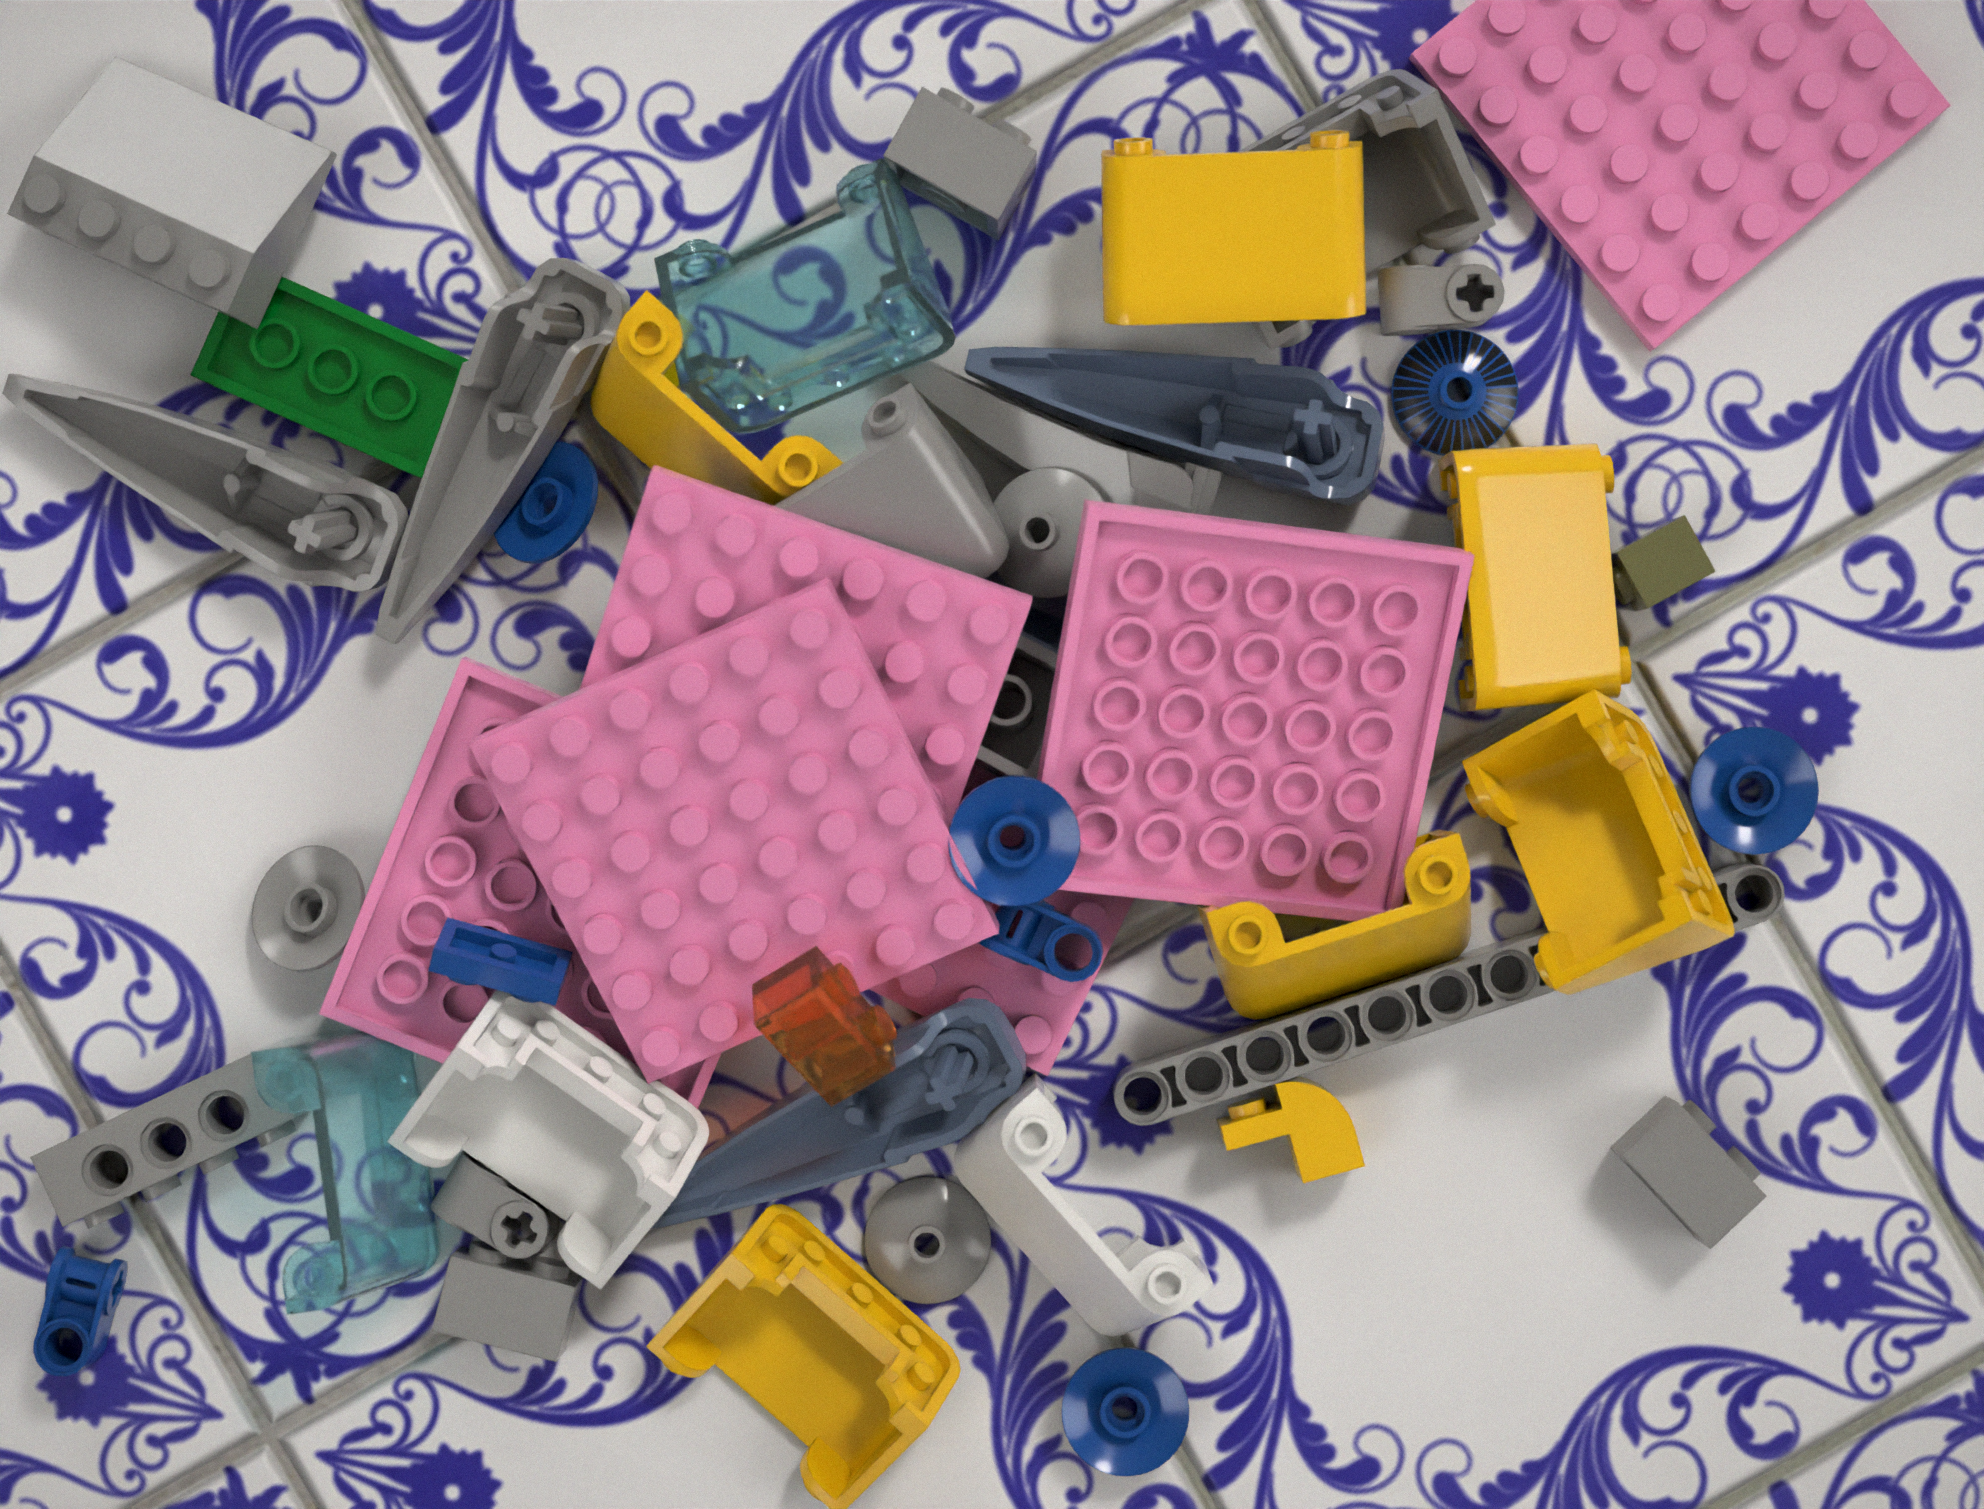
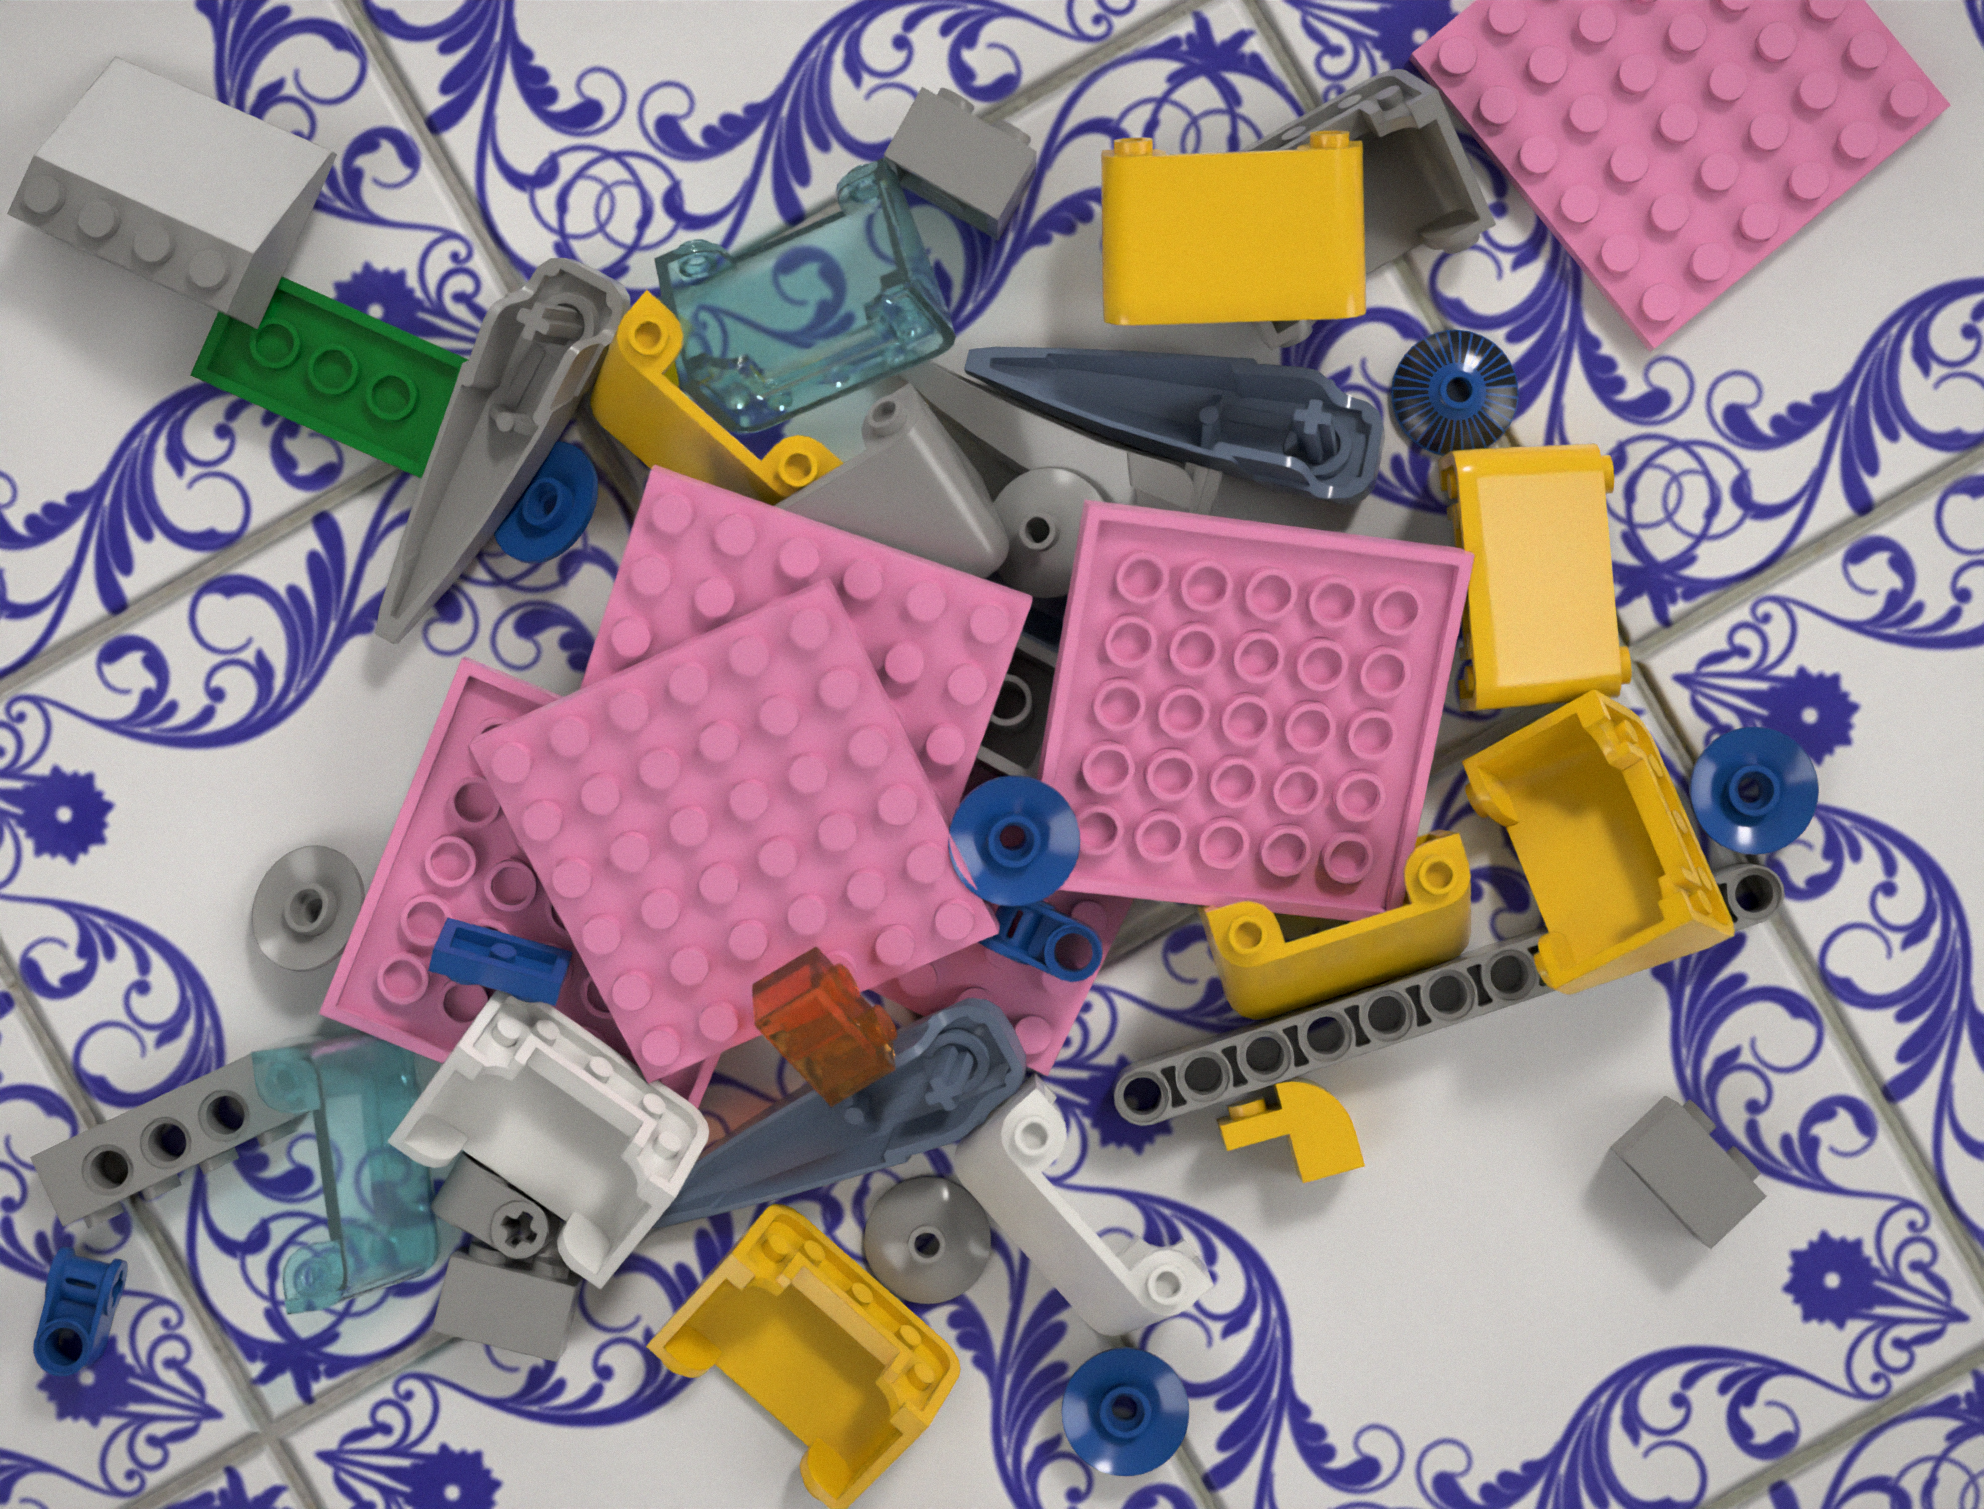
(240, 492): light grey piece -> none
(1425, 298): light grey piece -> none
(1659, 564): olive brick -> none

